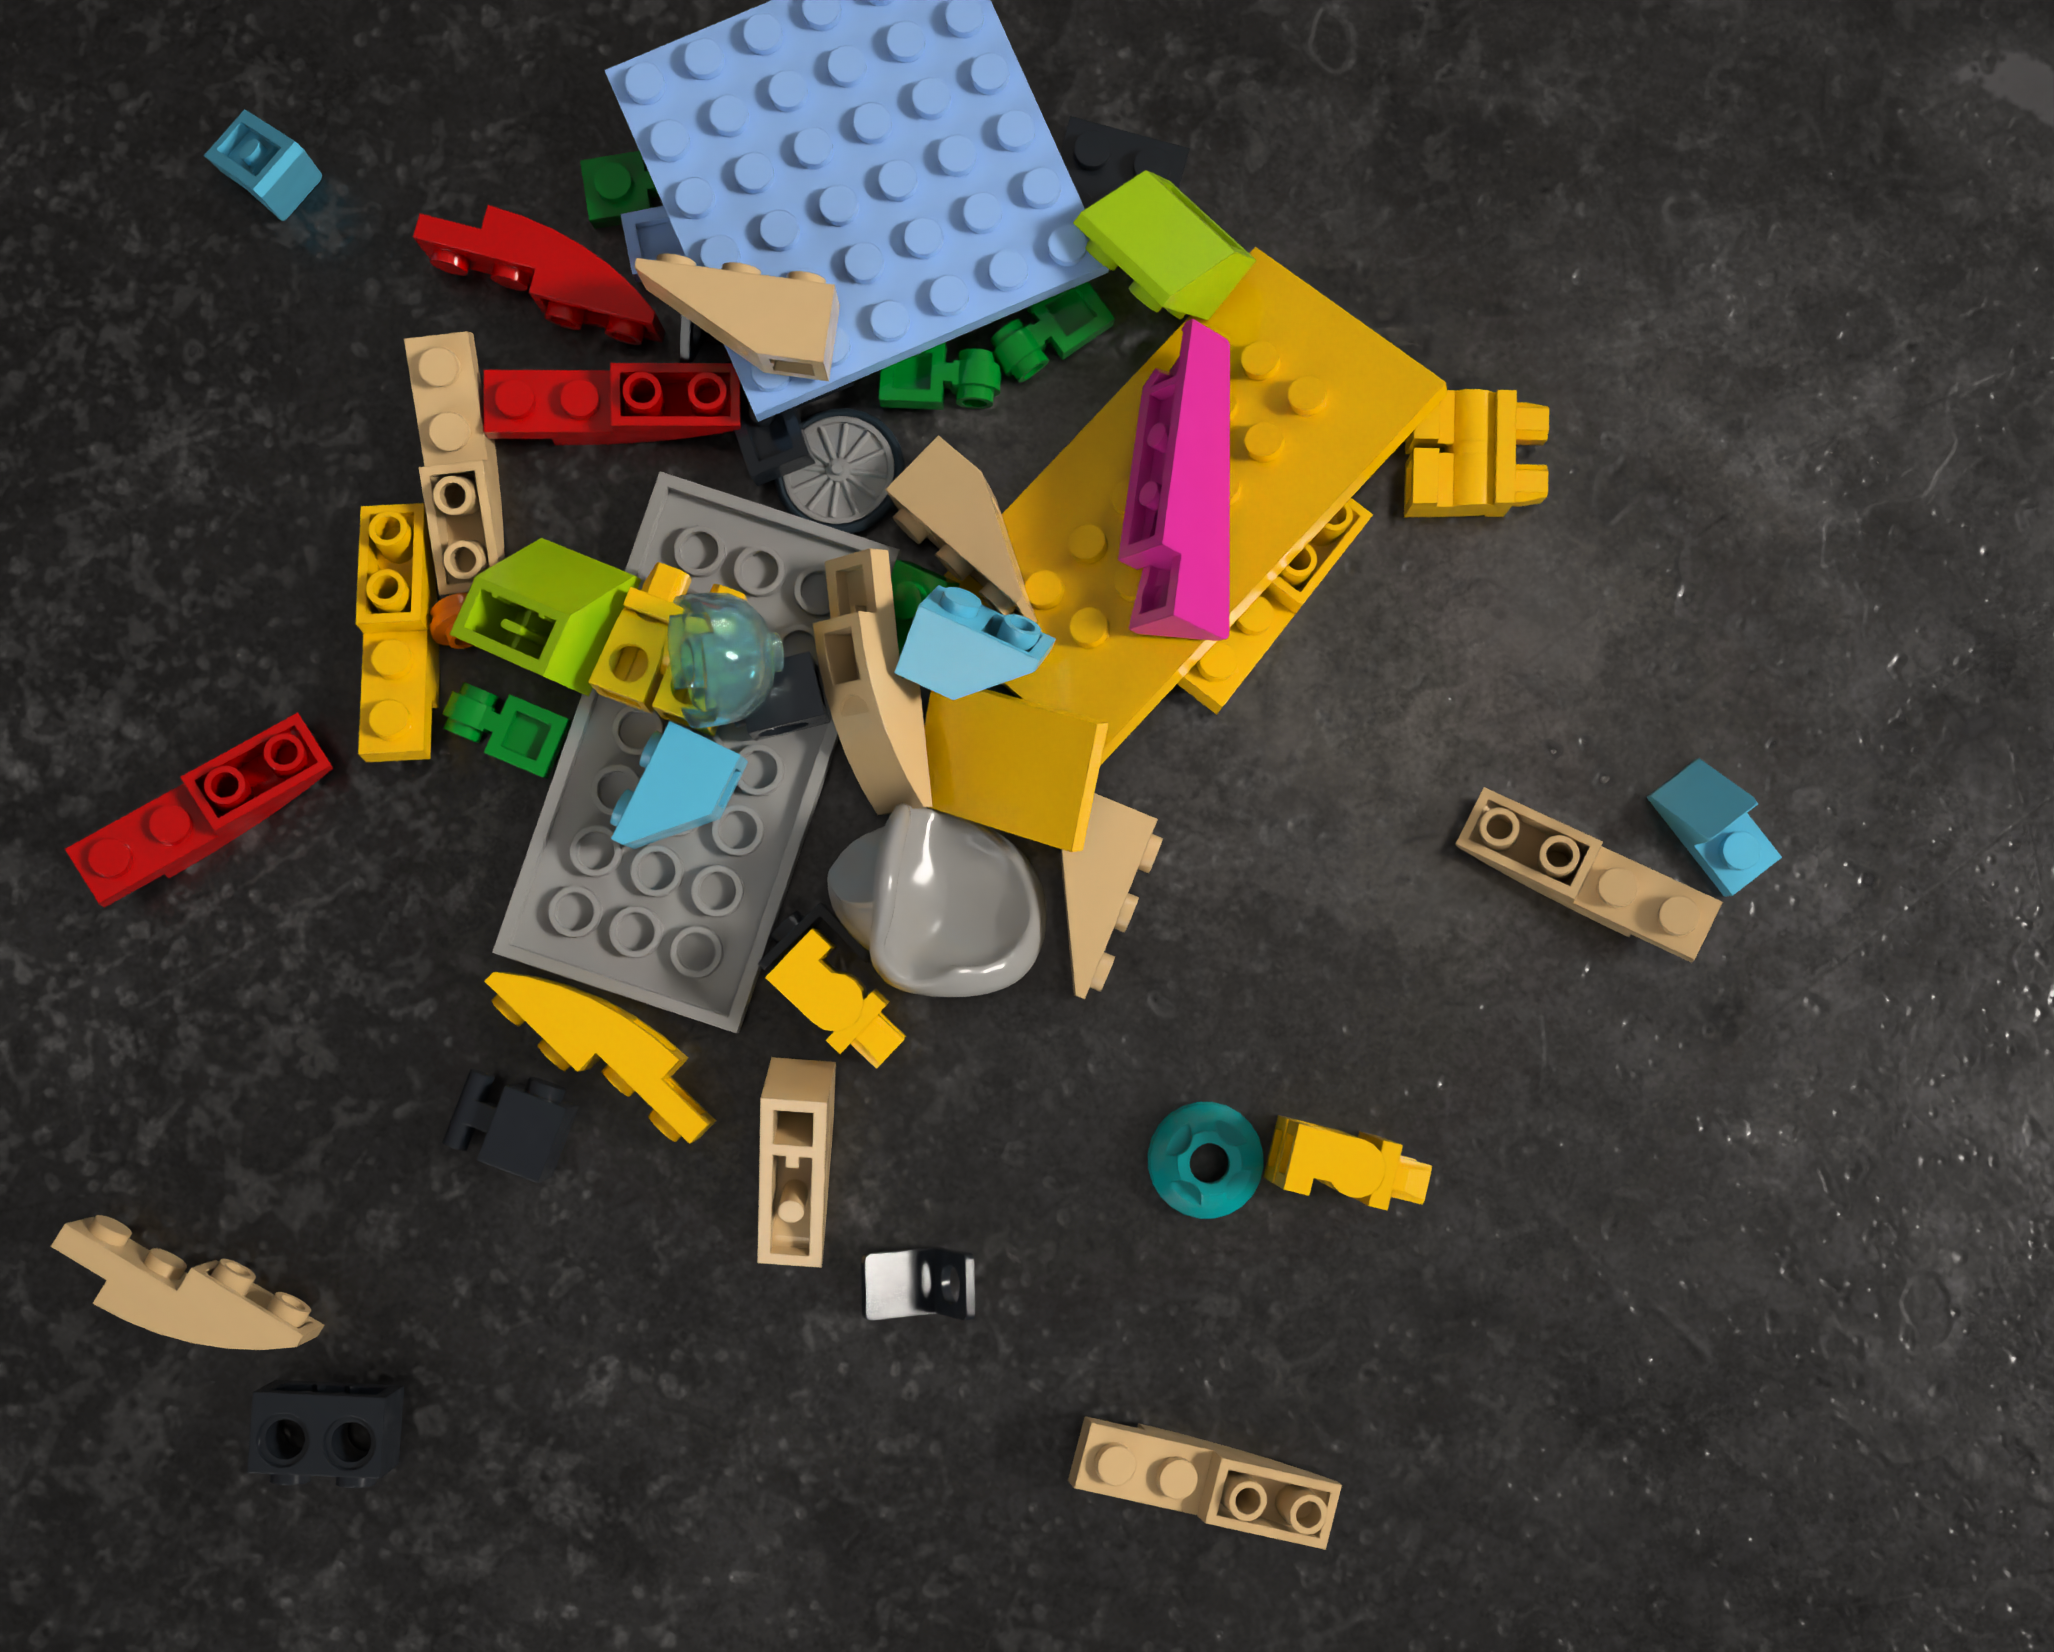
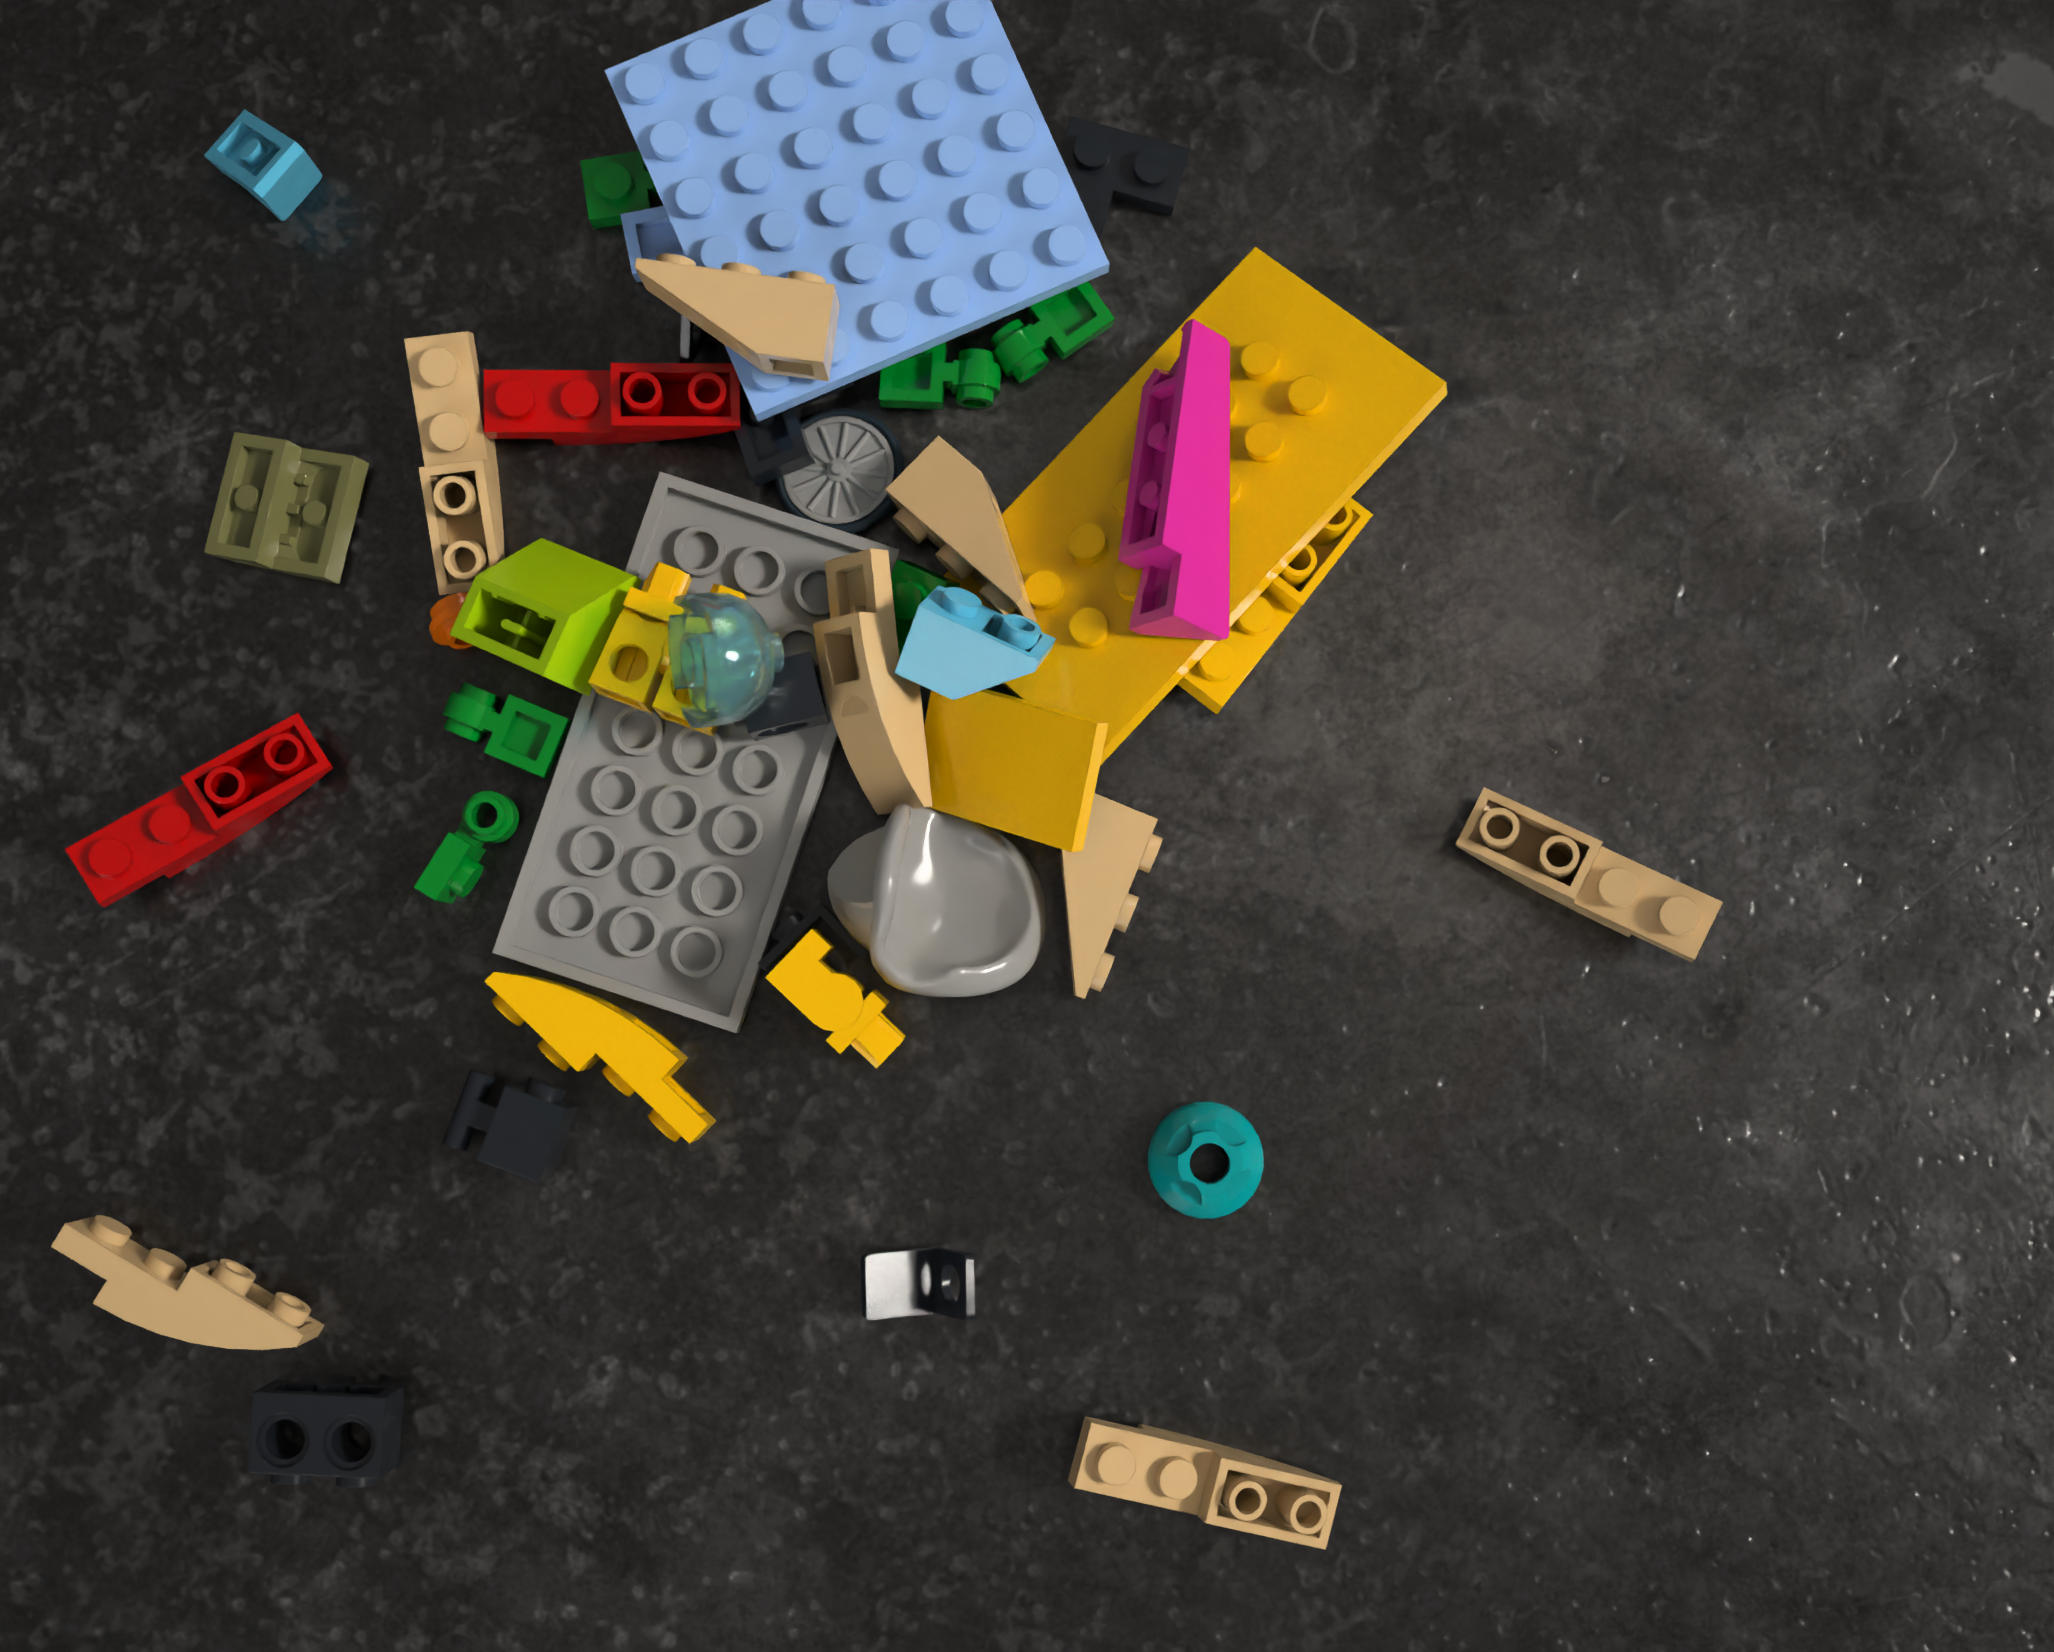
(286, 507): none -> olive slope
(398, 651): yellow slope -> none
(455, 864): none -> green plate
(563, 275): red slope -> none
(681, 788): medium azure slope -> none
(795, 1161): tan slope -> none
(1164, 246): lime slope -> none
(1358, 1167): yellow hips -> none
(1467, 456): yellow hips -> none
(1715, 825): medium azure slope -> none

